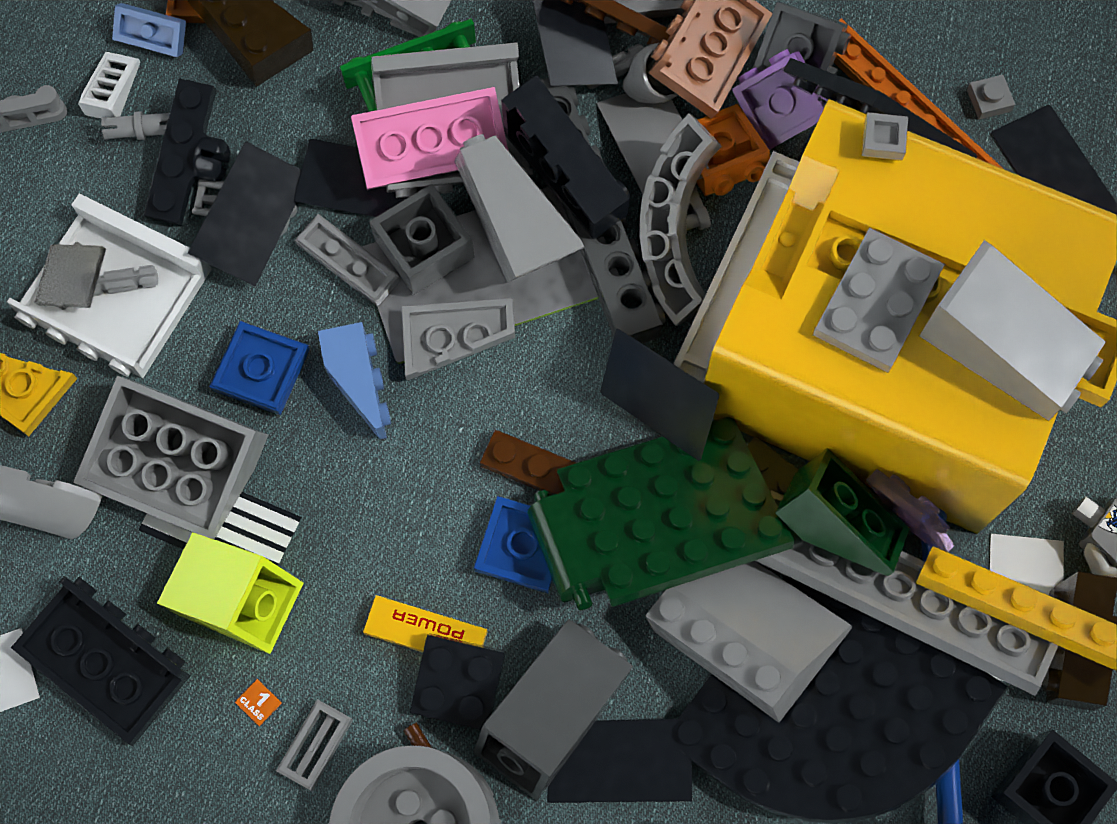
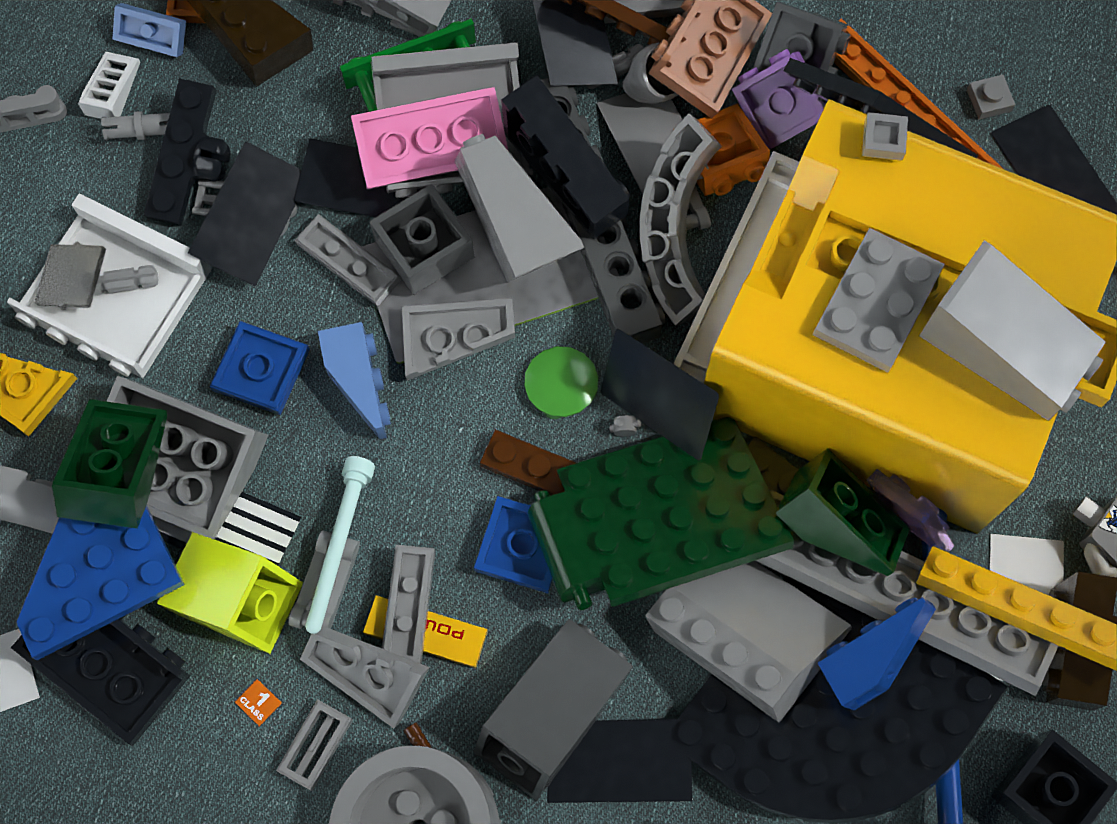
(93, 578): none -> blue plate
(110, 464): none -> dark green slope
(301, 609): none -> light grey plate
(356, 474): none -> light aqua piece
(366, 673): none -> light grey wing
(409, 601): none -> light grey tile
(457, 681): black plate -> none
(561, 382): none -> bright green dish
(625, 426): none -> light grey piece
(873, 660): none -> blue slope

